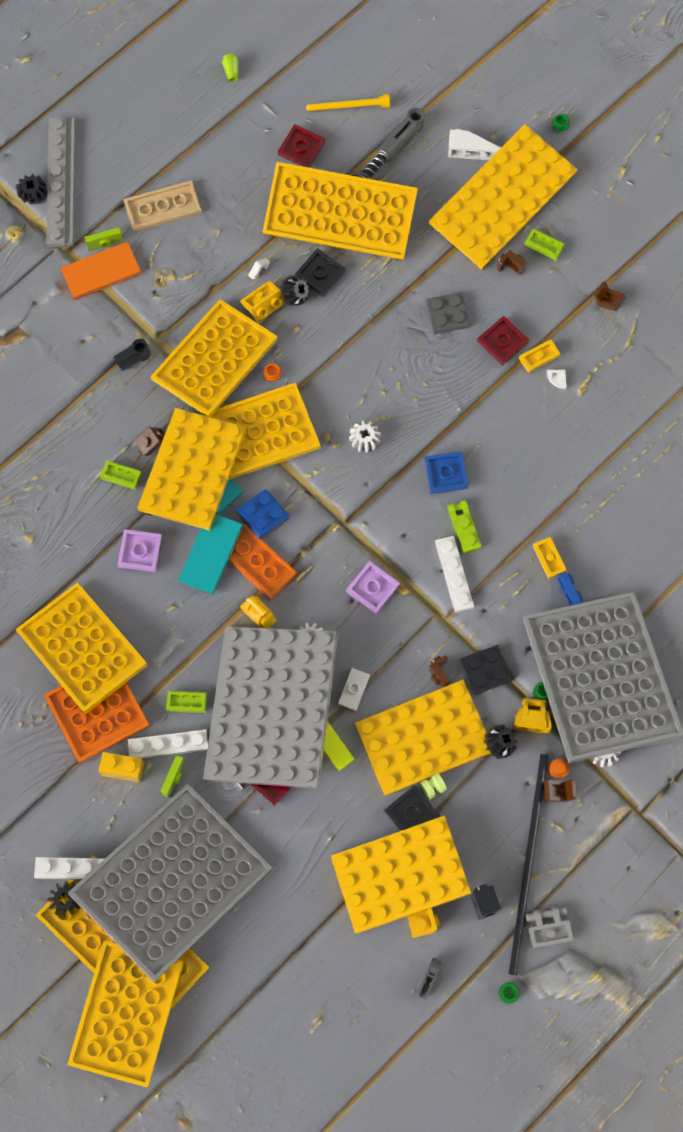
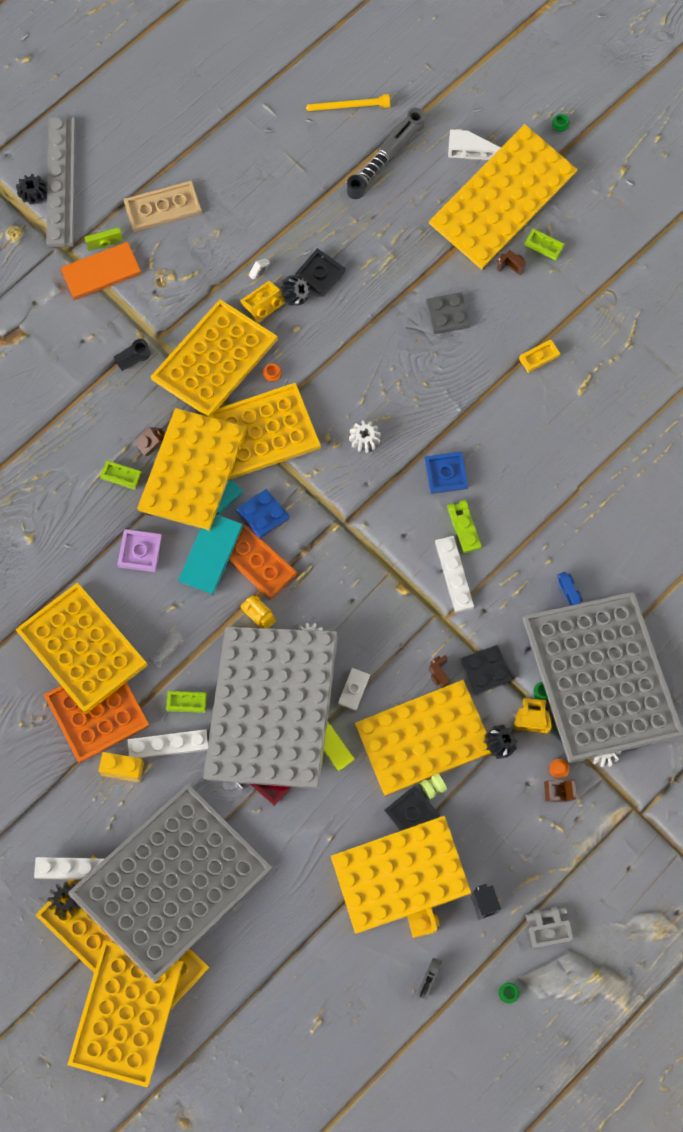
(173, 776): lime plate -> none
(231, 67): lime cone -> none
(301, 146): dark red plate -> none
(340, 210): yellow plate -> none
(372, 587): lavender plate -> none
(503, 340): dark red plate -> none
(528, 865): black piece -> none
(549, 557): yellow plate -> none
(557, 378): white tile -> none
(608, 298): reddish brown bracket -> none

